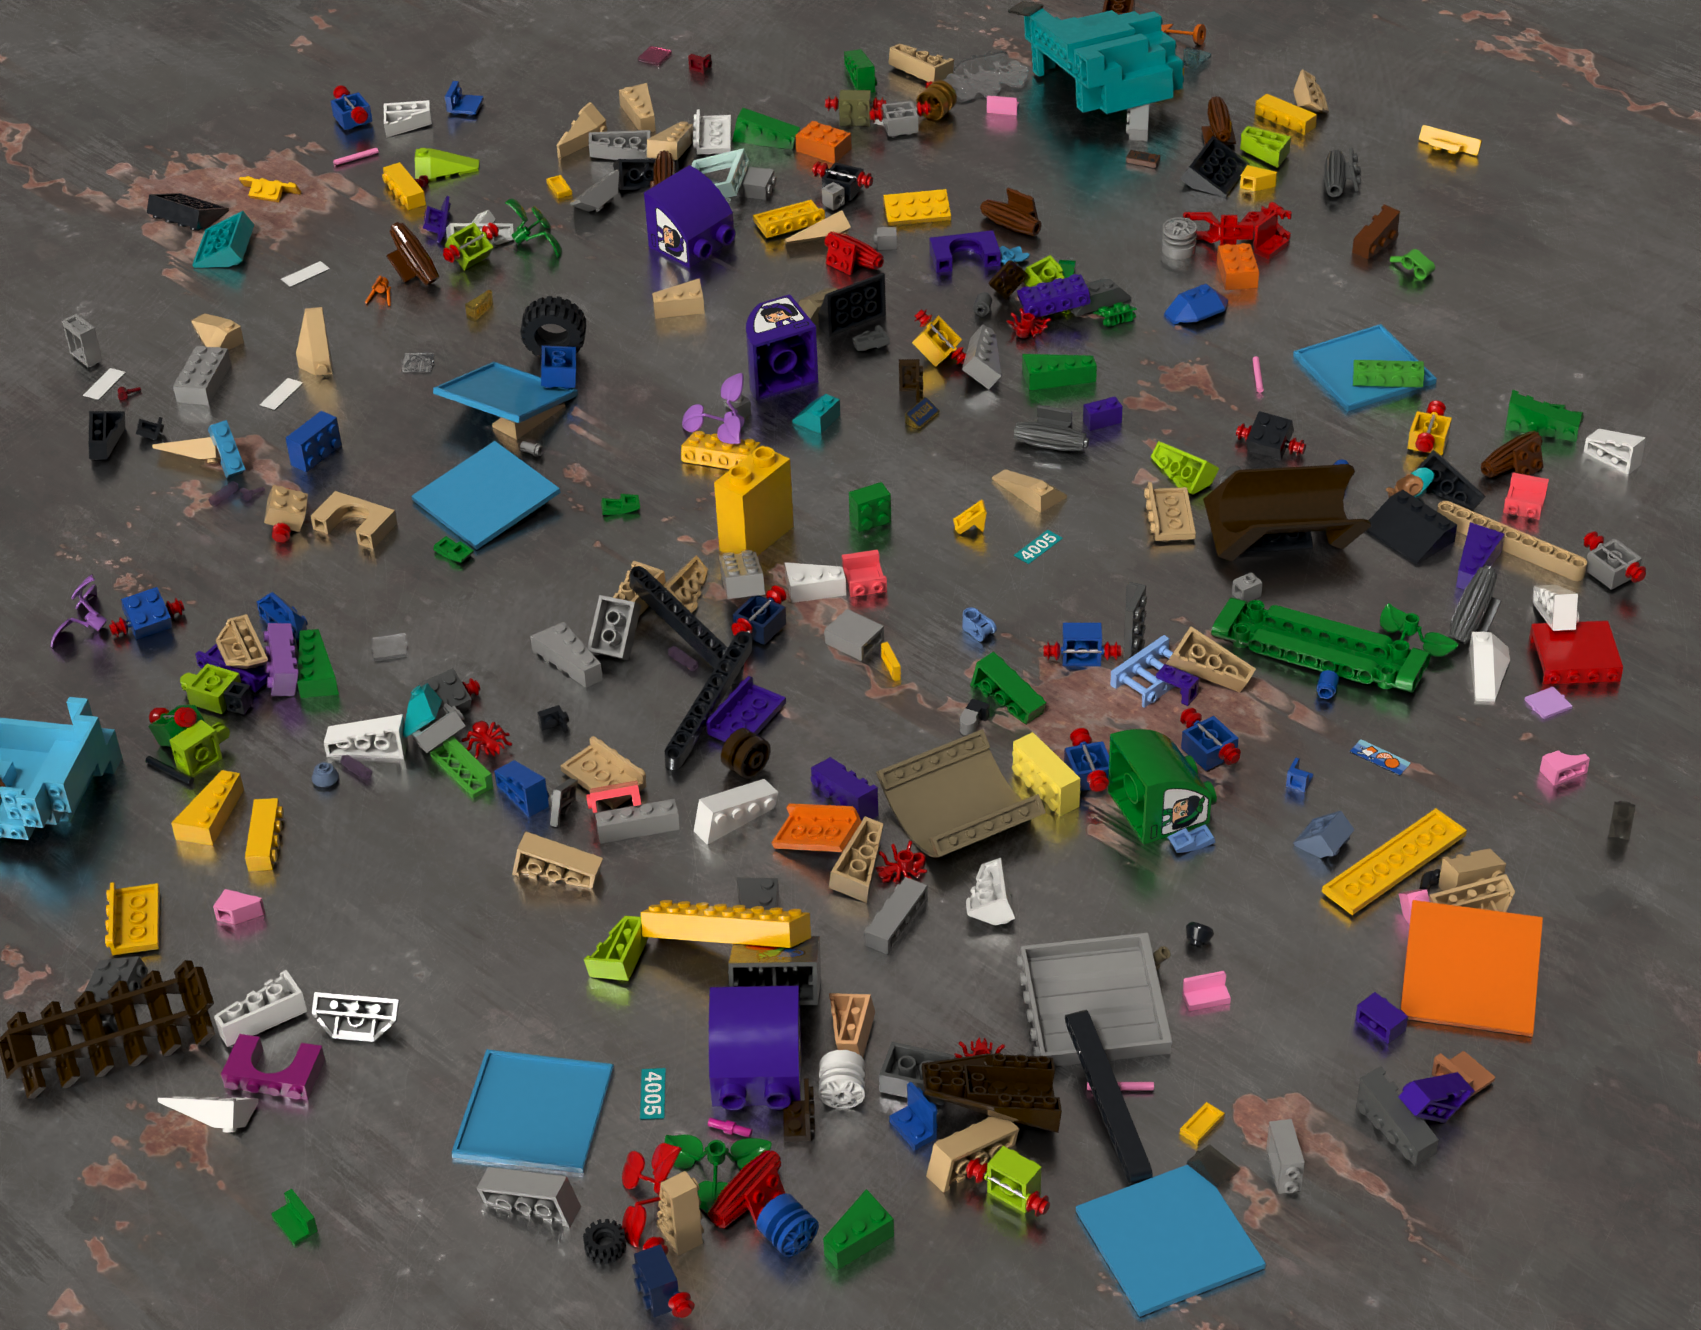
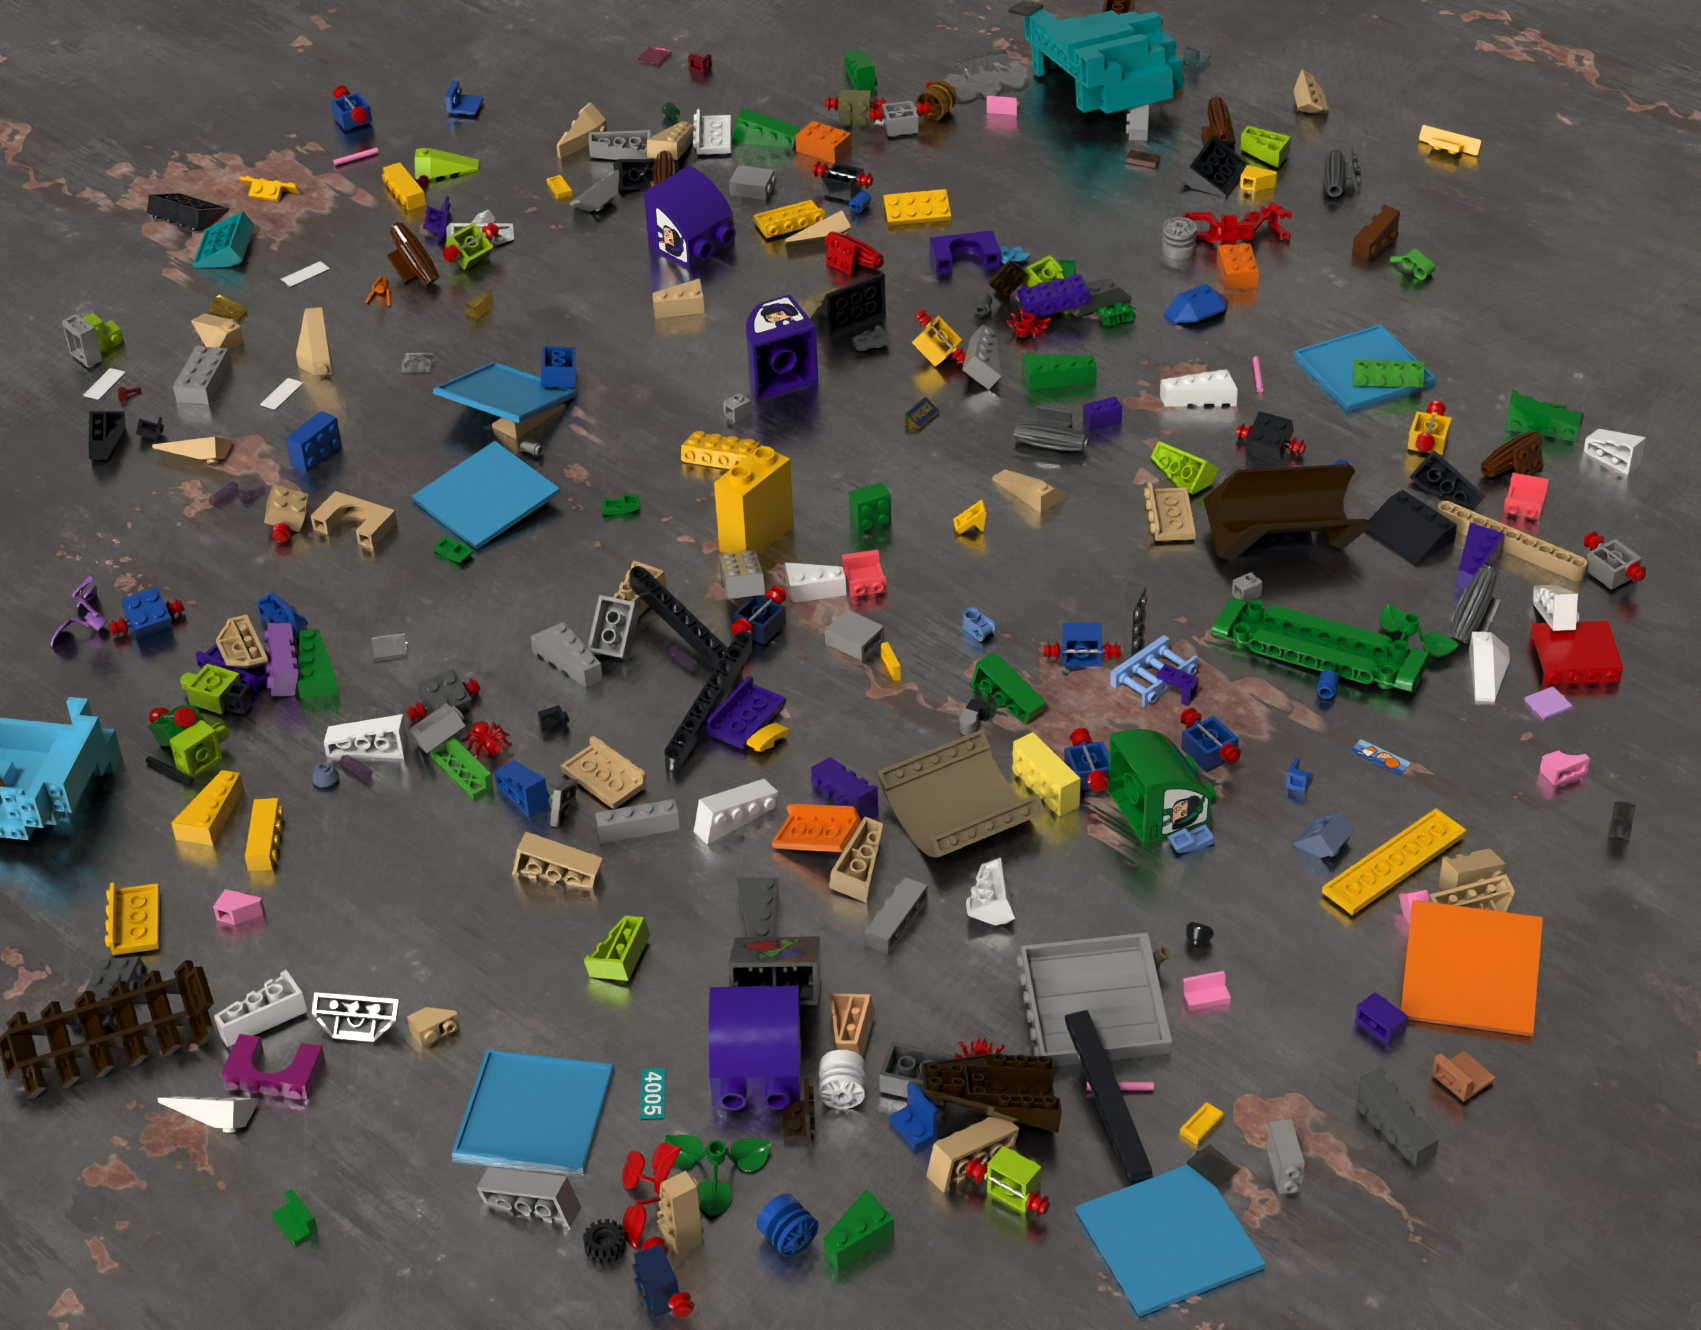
(107, 333): none -> lime brick
(224, 307): none -> clear yellow slope
(229, 454): dark azure arch -> none
(406, 116): white wedge -> none
(421, 709): teal slope -> none
(432, 1024): none -> tan slope
(523, 232): green plant -> none
(556, 312): black tyre -> none
(612, 791): coral panel -> none
(638, 106): tan wedge -> none
(670, 111): none -> clear green wheel
(687, 583): tan wedge -> none
(726, 924): yellow brick -> none
(730, 430): medium lavender plant -> none
(730, 1127): dark pink bar -> none
(735, 159): light aqua window -> none
(745, 753): dark brown wheel -> none
(749, 1190): red plate -> none
(767, 736): none -> yellow slope
(819, 414): teal slope -> none
(833, 196): light grey brick -> none
(860, 201): none -> blue brick
(886, 238): light grey brick -> none
(906, 863): red animal -> none
(911, 377): dark brown bracket -> none
(920, 63): tan wedge -> none
(1017, 215): reddish brown plate -> none
(1038, 546): teal sticker -> none
(1198, 34): orange piece -> none
(1199, 389): none -> white wedge
(1210, 661): tan wedge -> none
(1266, 241): red bracket -> none
(1285, 114): yellow brick -> none
(1413, 483): medium nougat hair -> none
(1429, 879): black arm -> none
(1436, 1096): dark purple wedge -> none

